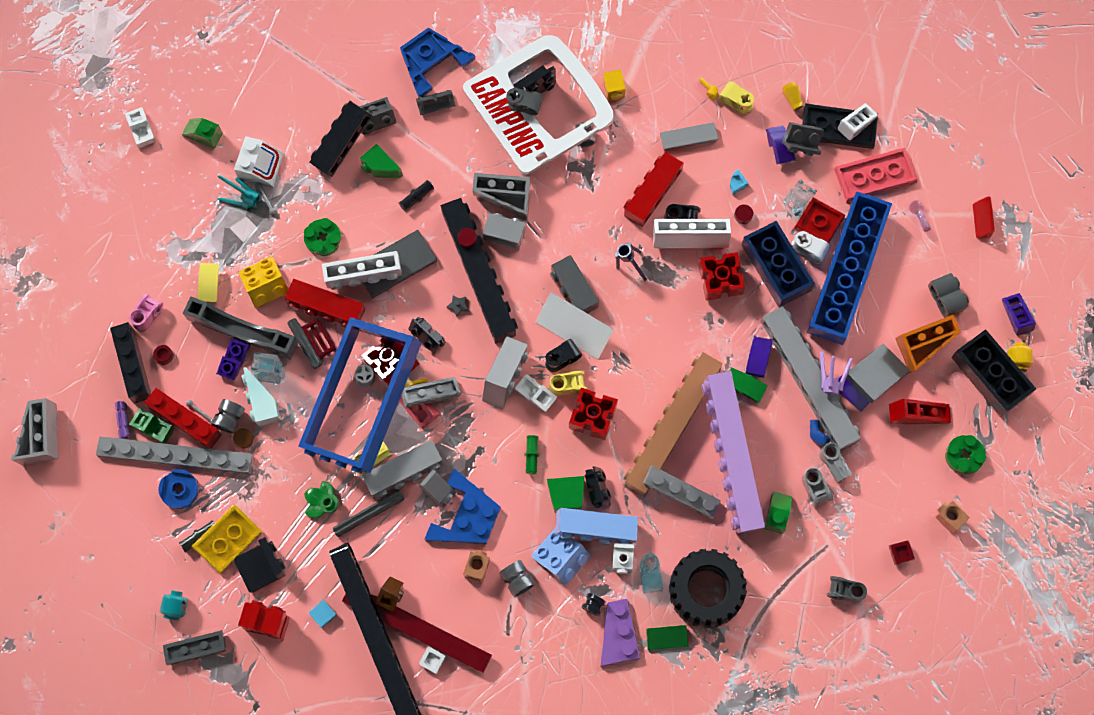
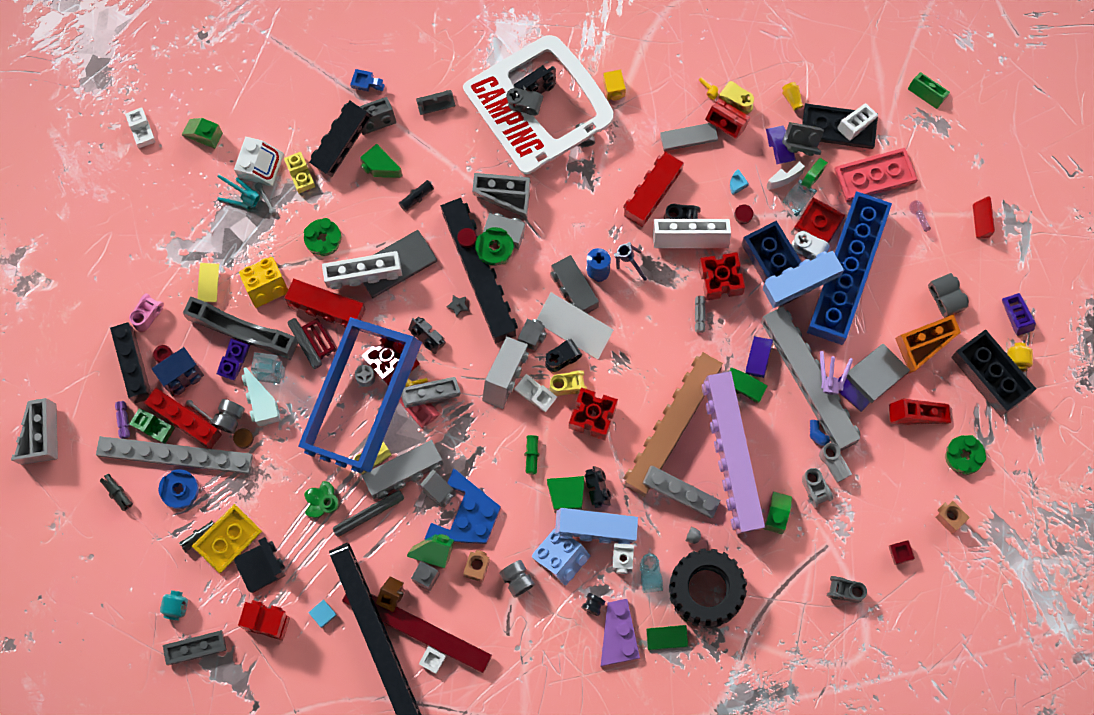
(116, 492): none -> pearl dark grey pin
(178, 372): none -> dark blue brick
(299, 172): none -> light yellow slope
(364, 80): none -> blue plate
(425, 576): none -> flat silver brick
(426, 52): blue wing -> none
(433, 550): none -> green slope
(497, 256): none -> green plate
(532, 333): none -> flat silver brick
(598, 264): none -> blue piece
(693, 536): none -> light grey hinge
(700, 314): none -> light grey axle
(727, 118): none -> red brick
(782, 178): none -> white slope
(802, 278): none -> light blue brick
(814, 173): none -> green beam
(928, 90): none -> green slope

